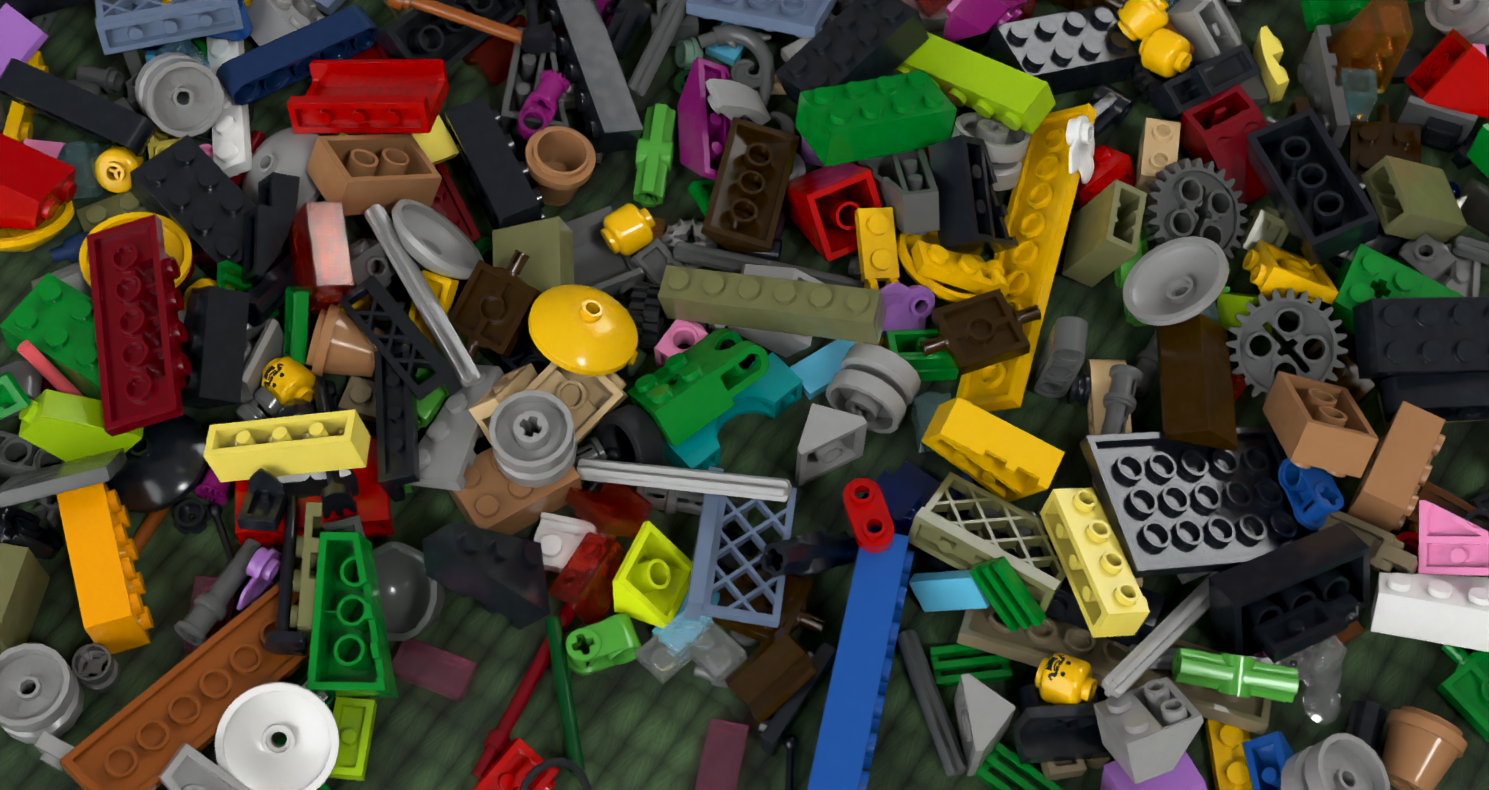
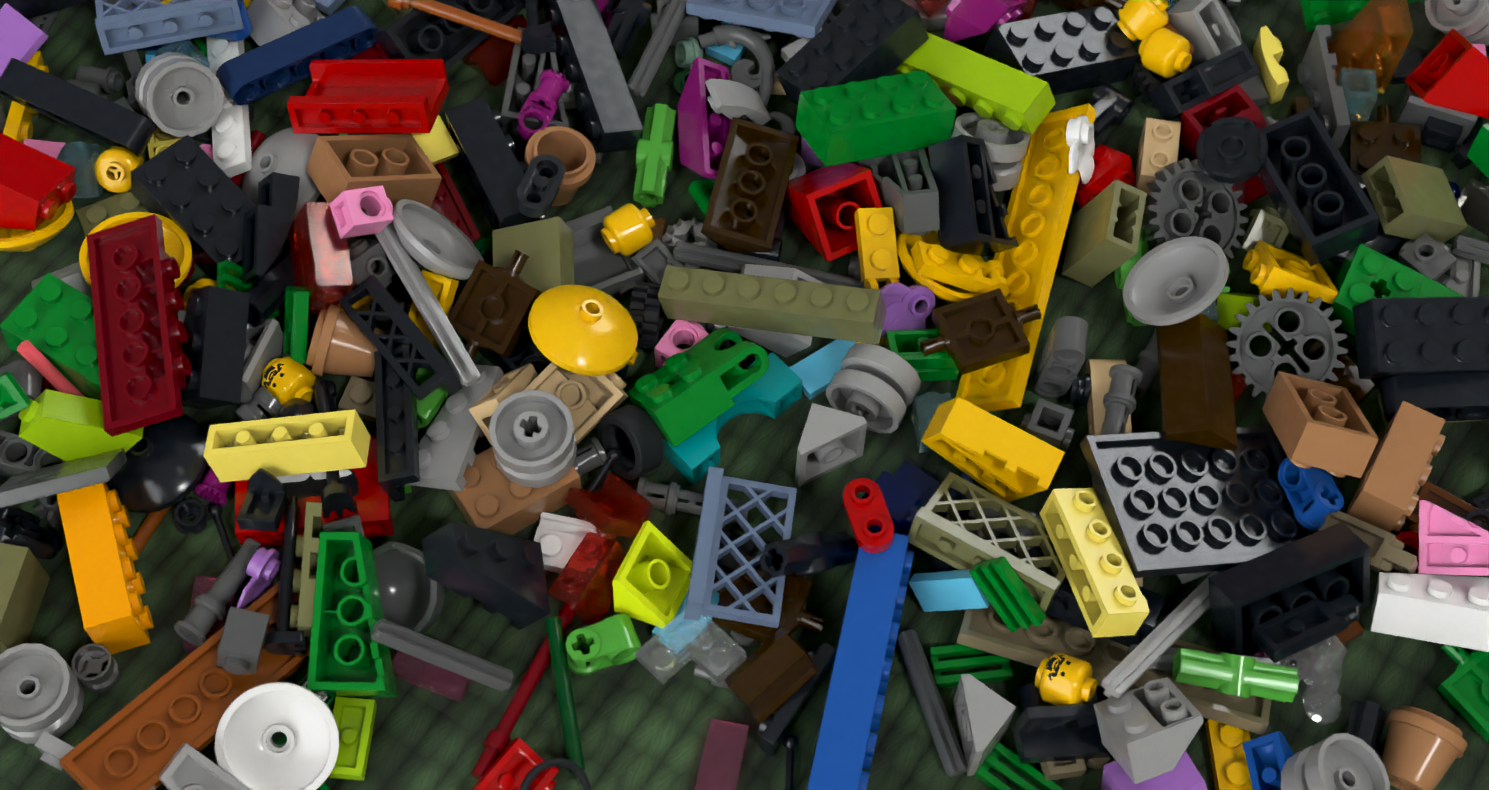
(70, 249): dark blue cylinder -> none
(242, 641): none -> dark grey brick
(352, 220): none -> bright pink brick
(441, 655): none -> dark grey axle
(537, 188): none -> black plate
(685, 479): light grey axle -> none
(1050, 424): none -> dark grey brick
(1232, 150): none -> black tile

